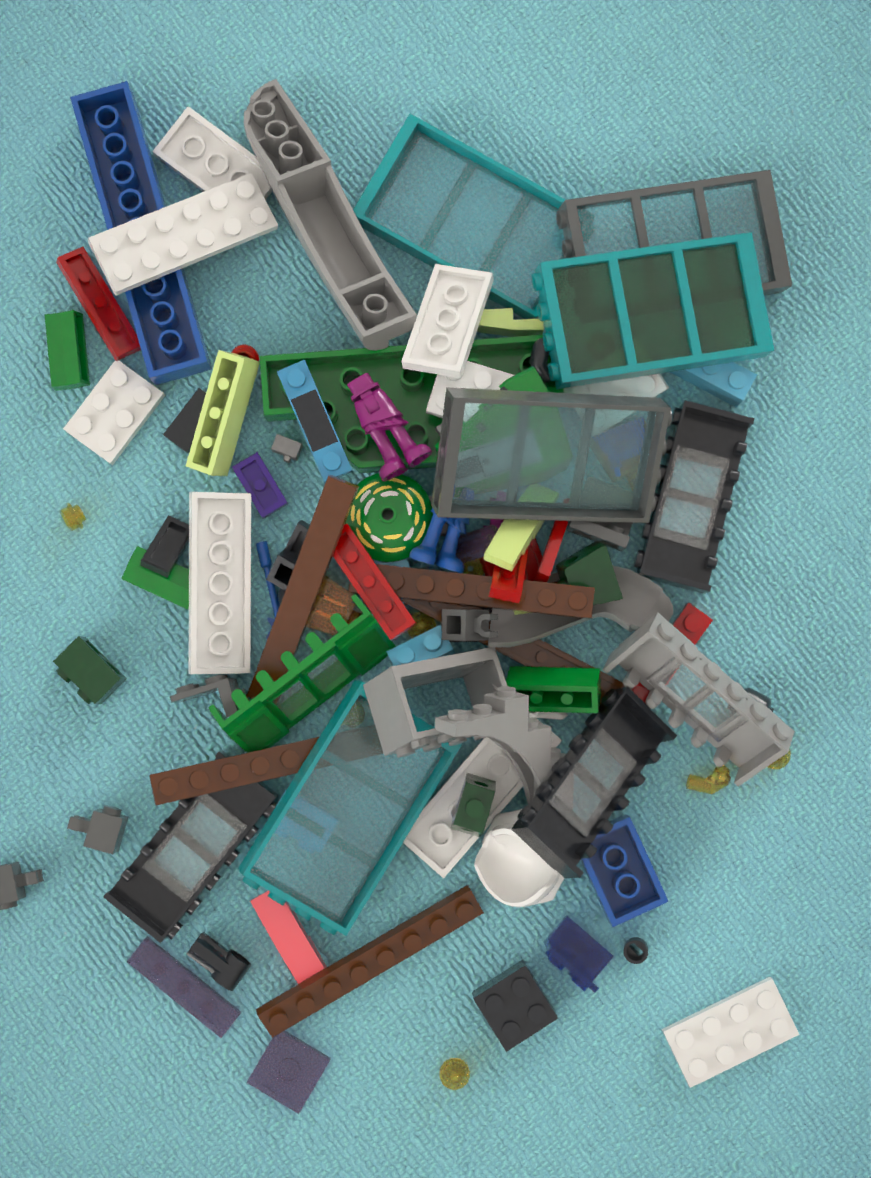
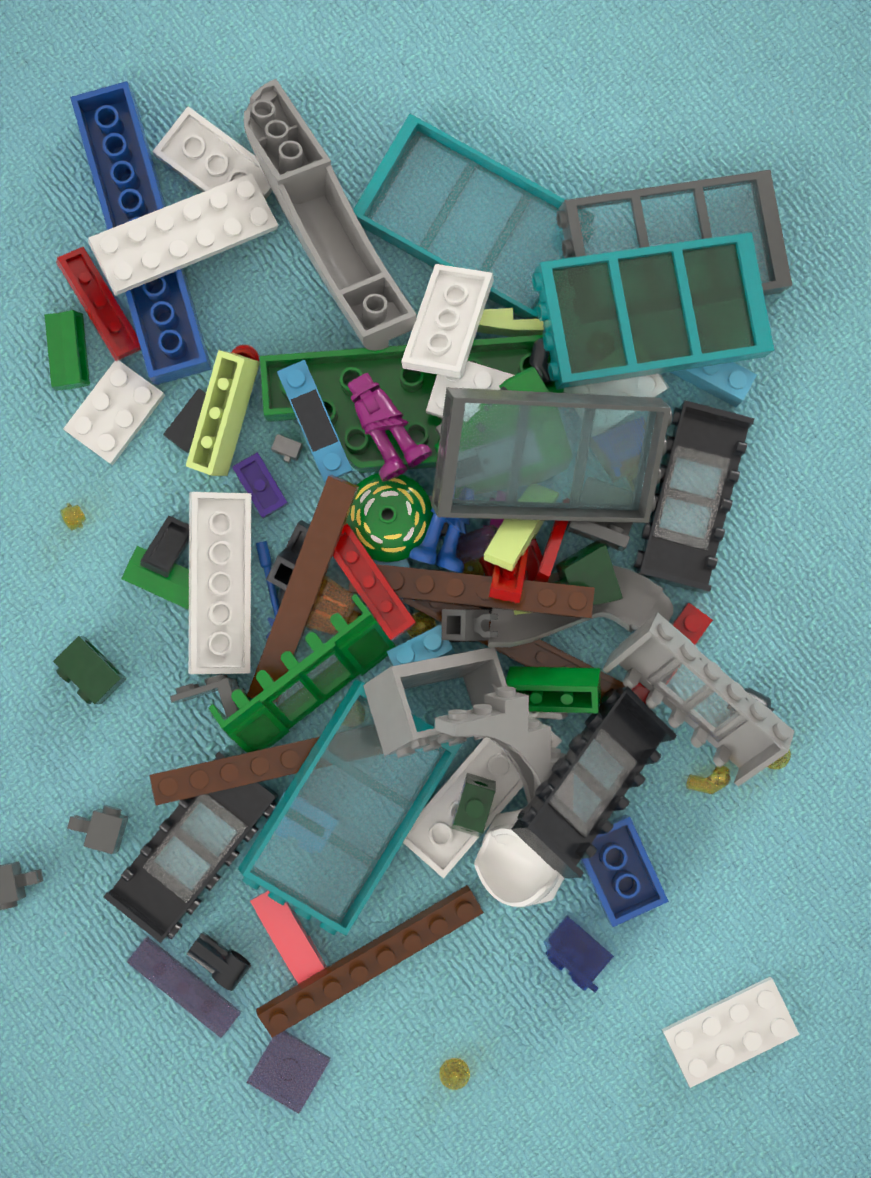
(514, 1005): black brick -> none
(632, 954): black hinge -> none

